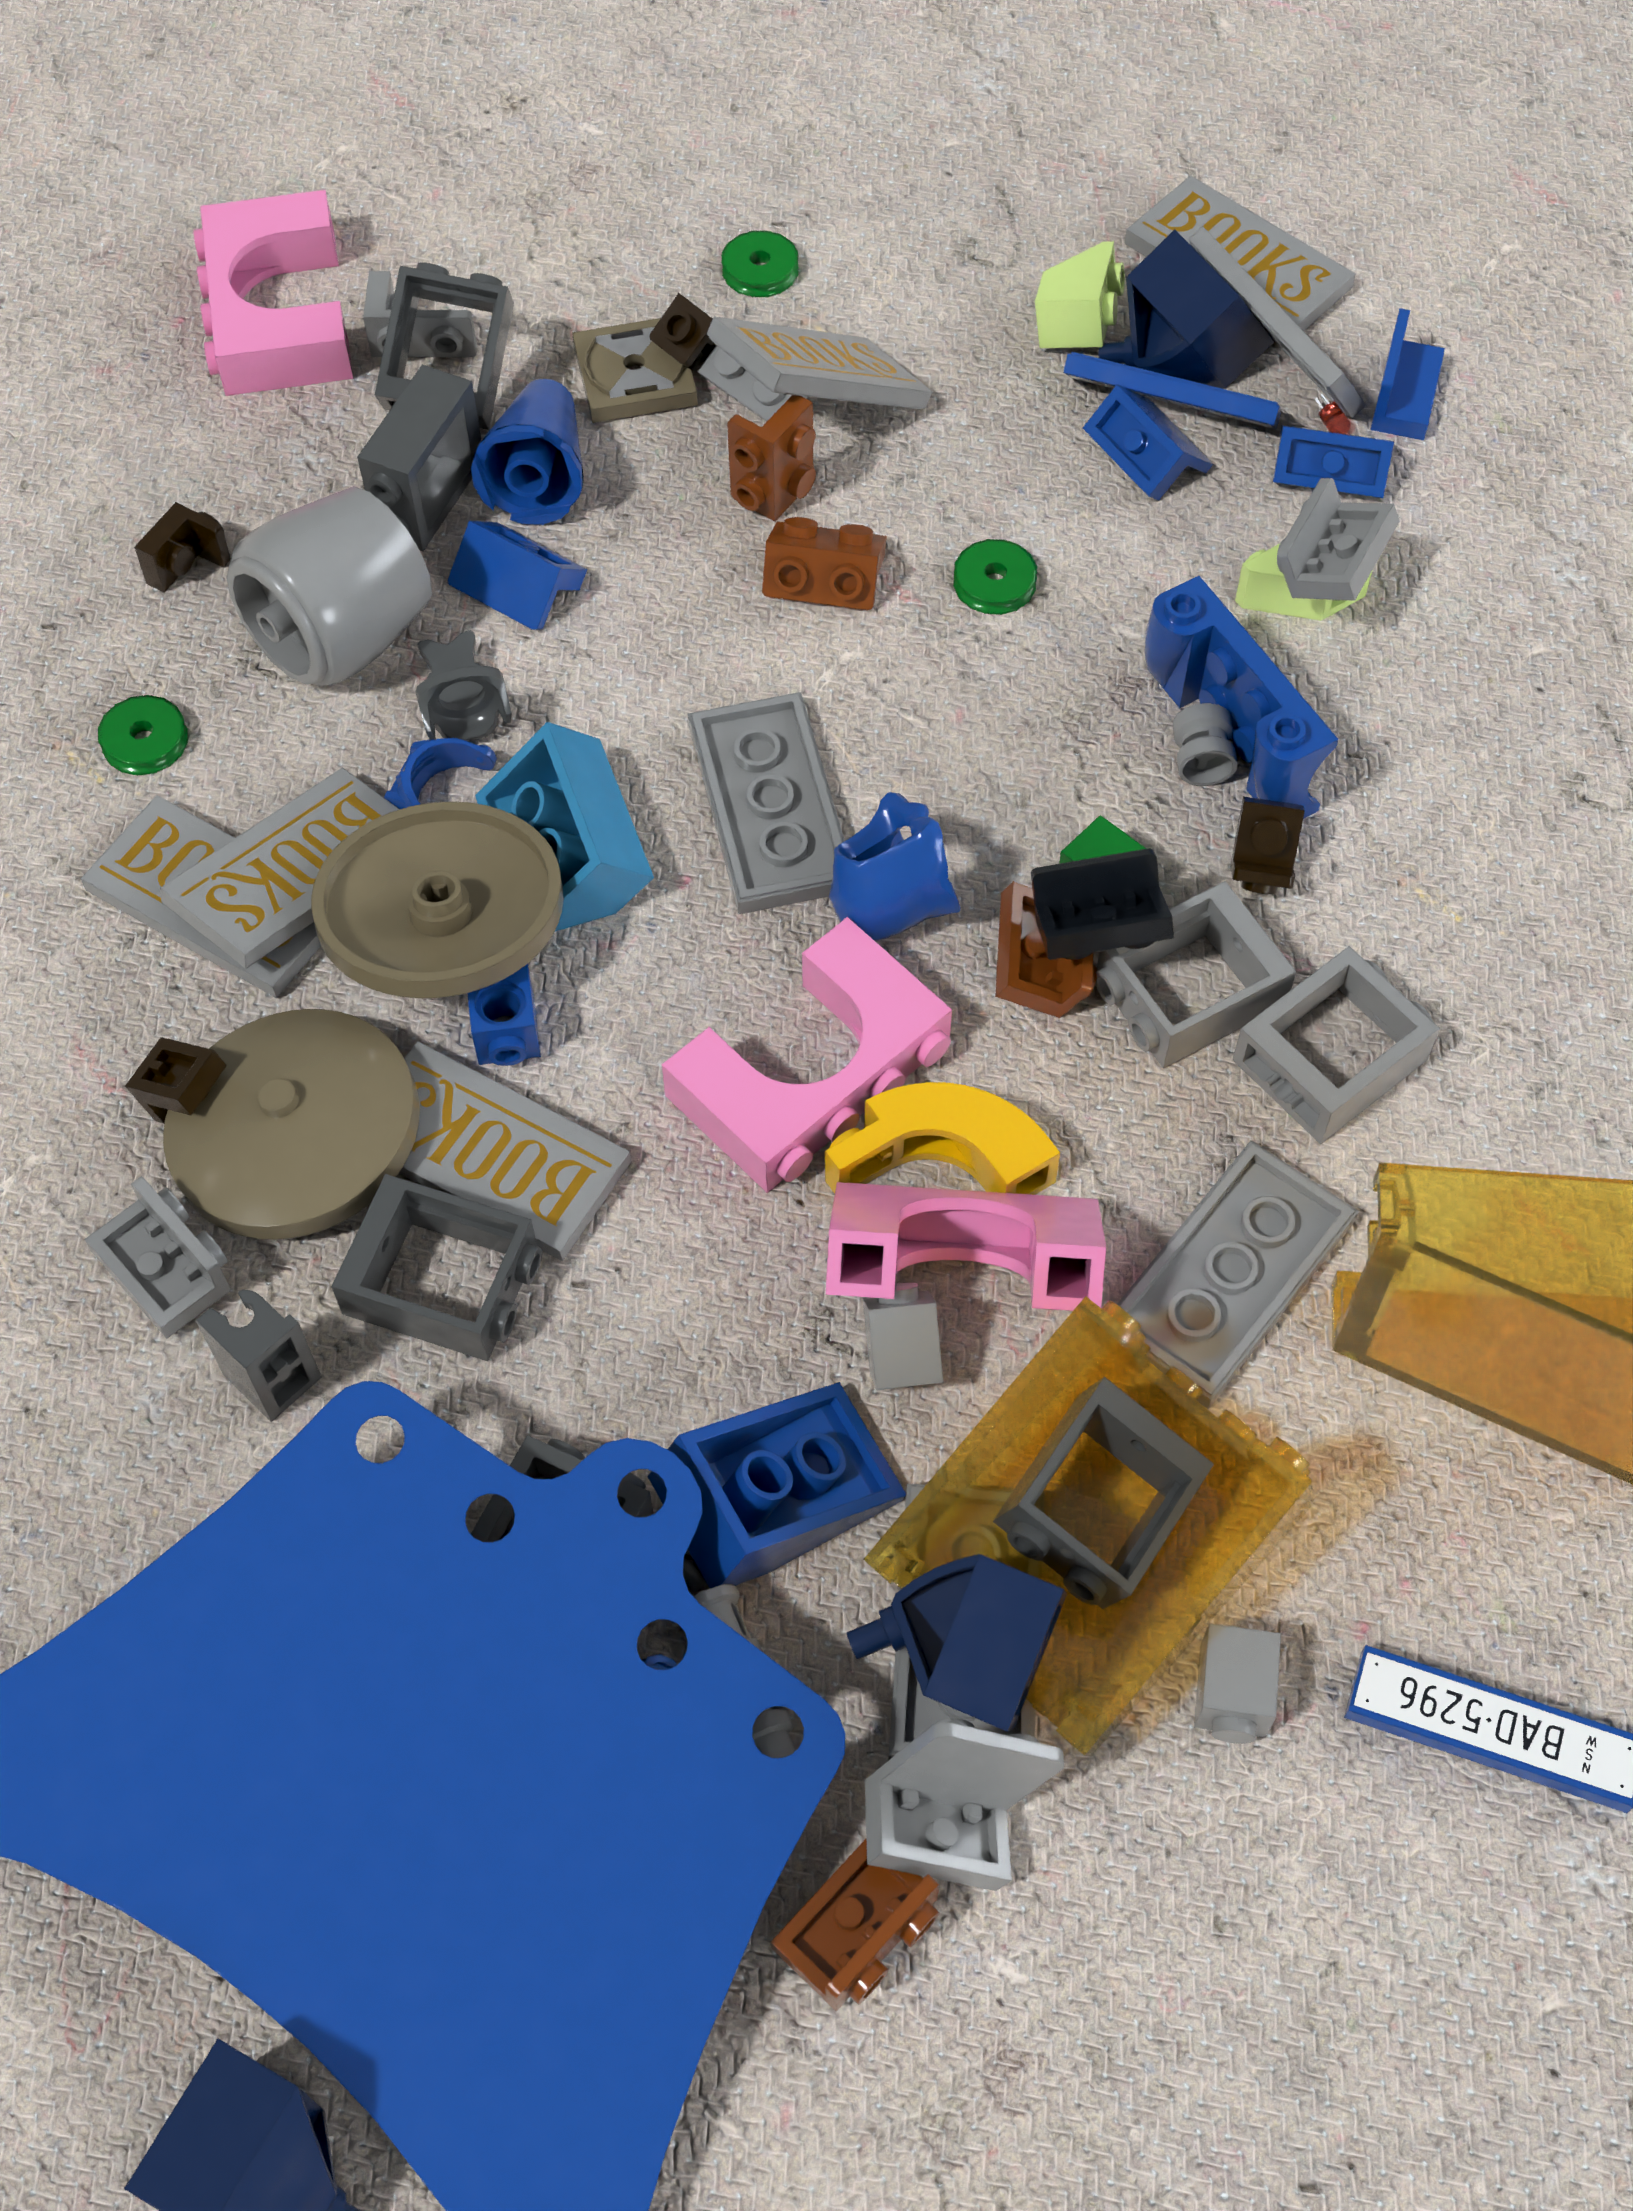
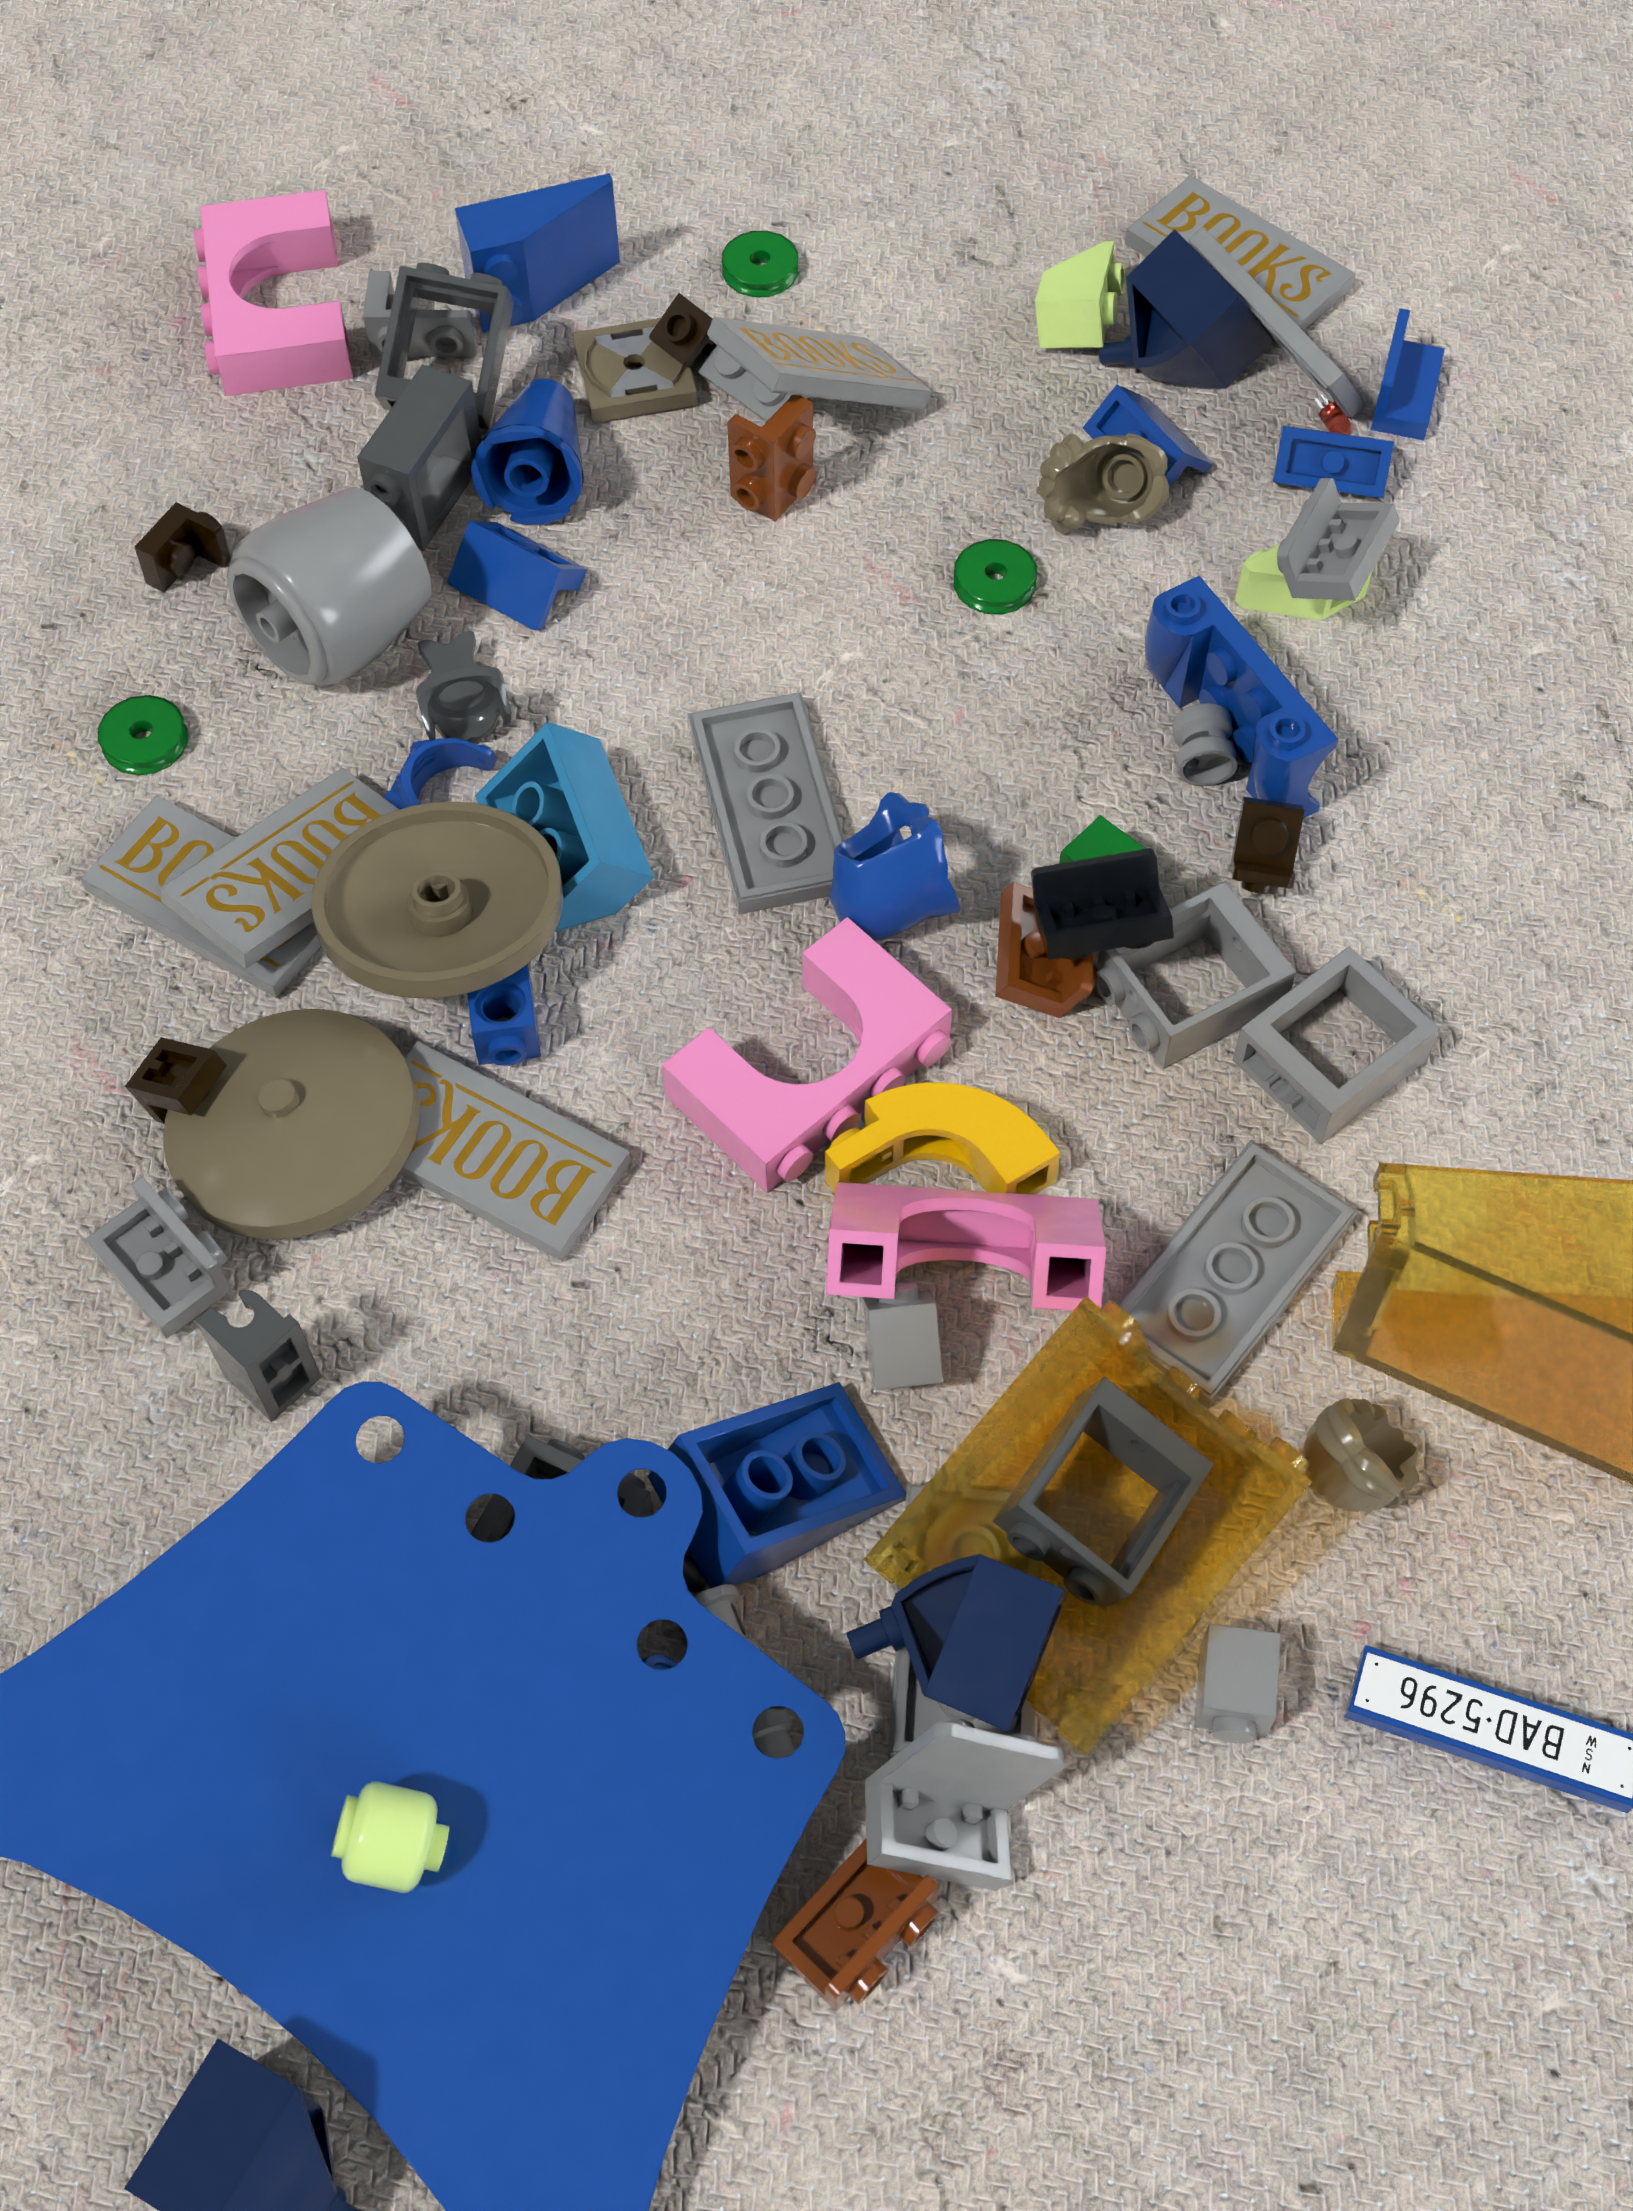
(377, 1244): dark grey window -> none
(389, 1837): none -> yellowish green head
(541, 243): none -> blue slope
(823, 563): dark orange bracket -> none
(1103, 481): none -> dark tan hair
(1173, 390): blue tile -> none
(1359, 1457): none -> dark tan hair

